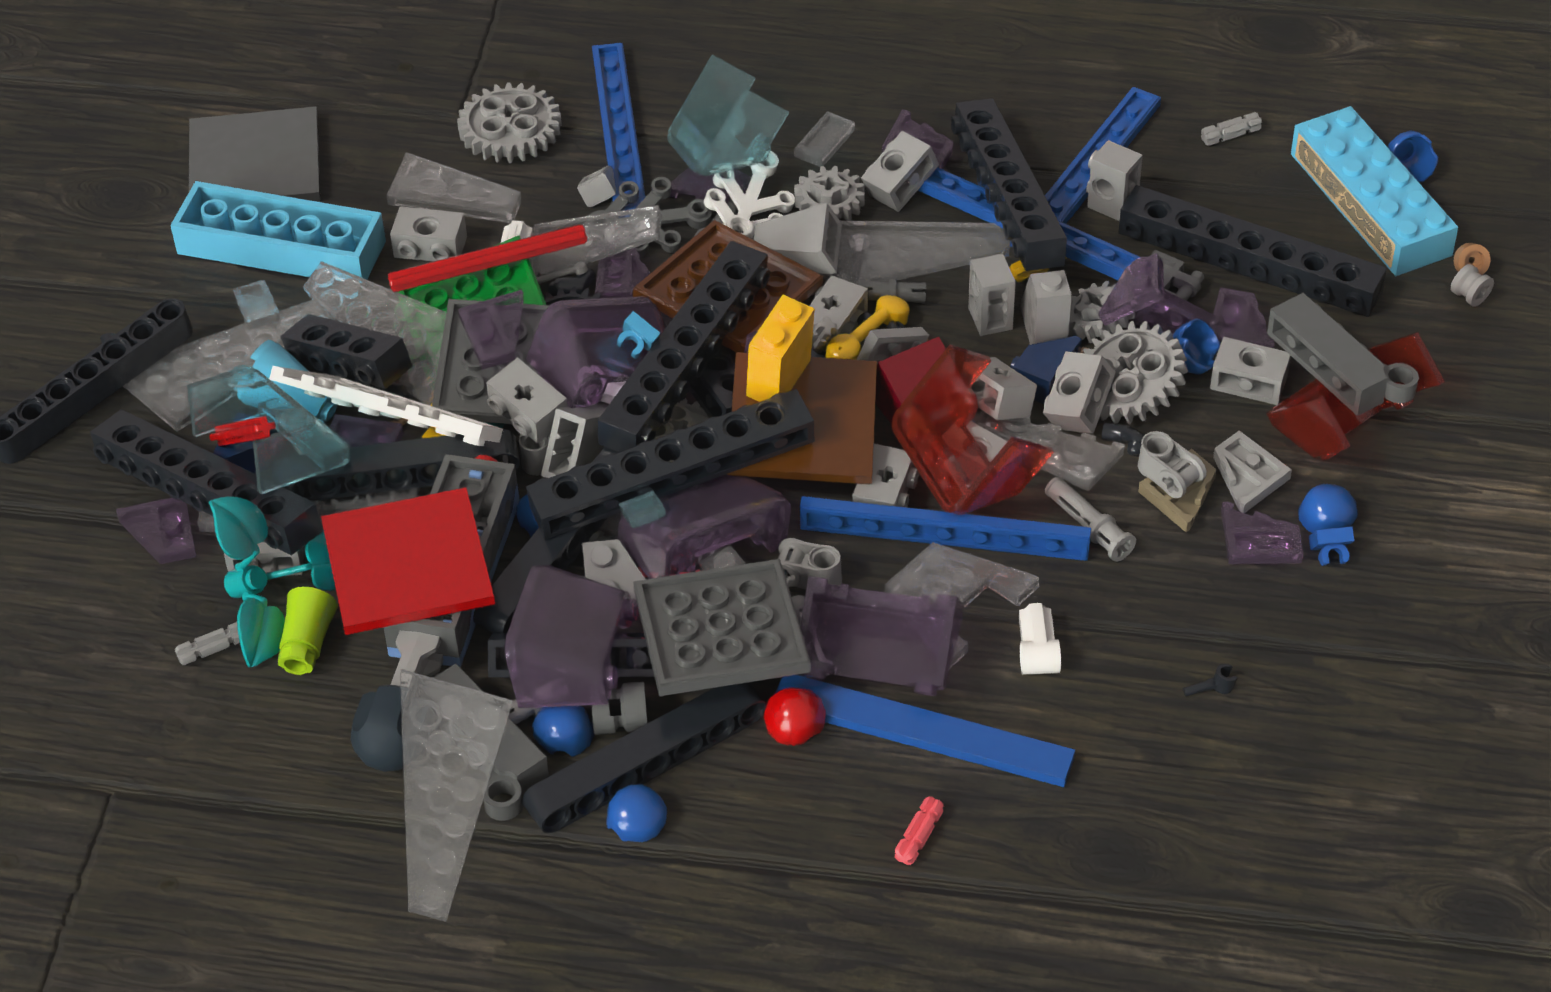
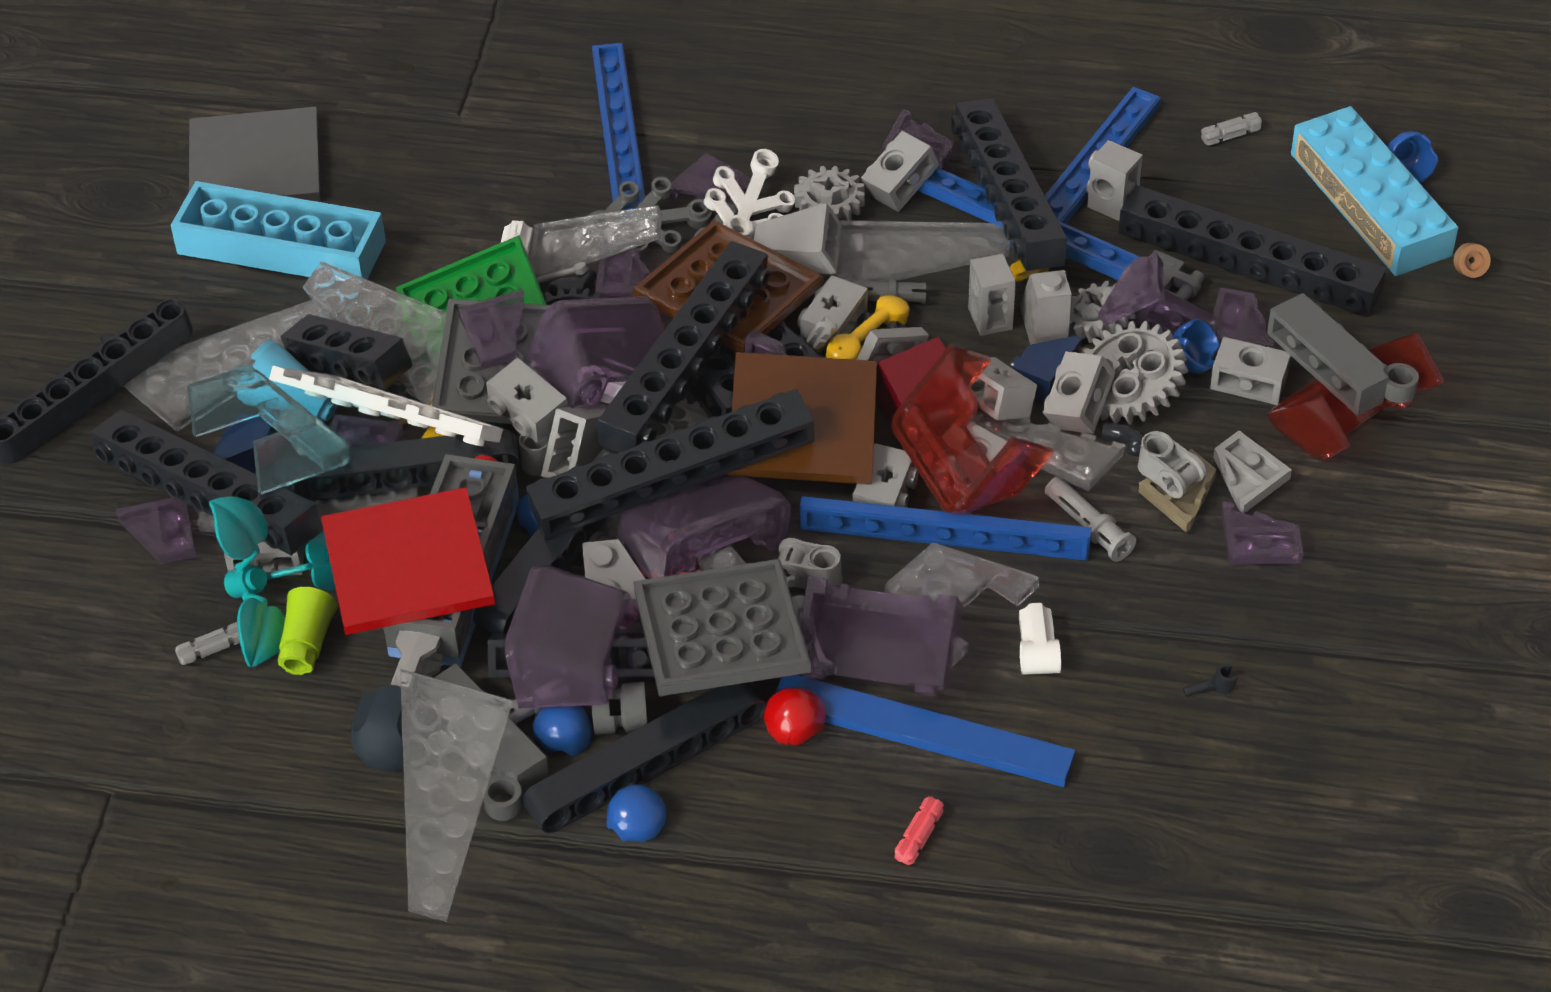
(242, 431): red axle -> none
(256, 304): clear tile -> none
(428, 234): light grey brick -> none
(443, 188): clear wing -> none
(487, 258): red axle -> none
(509, 122): light grey gear -> none
(597, 186): light grey slope -> none
(640, 331): dark azure tile -> none
(642, 509): clear light blue tile -> none
(724, 122): clear light blue windscreen -> none
(780, 349): yellow brick -> none
(824, 139): clear tile -> none
(1327, 508): blue hair -> none
(1332, 539): blue tile -> none
(1472, 285): light grey wheel -> none

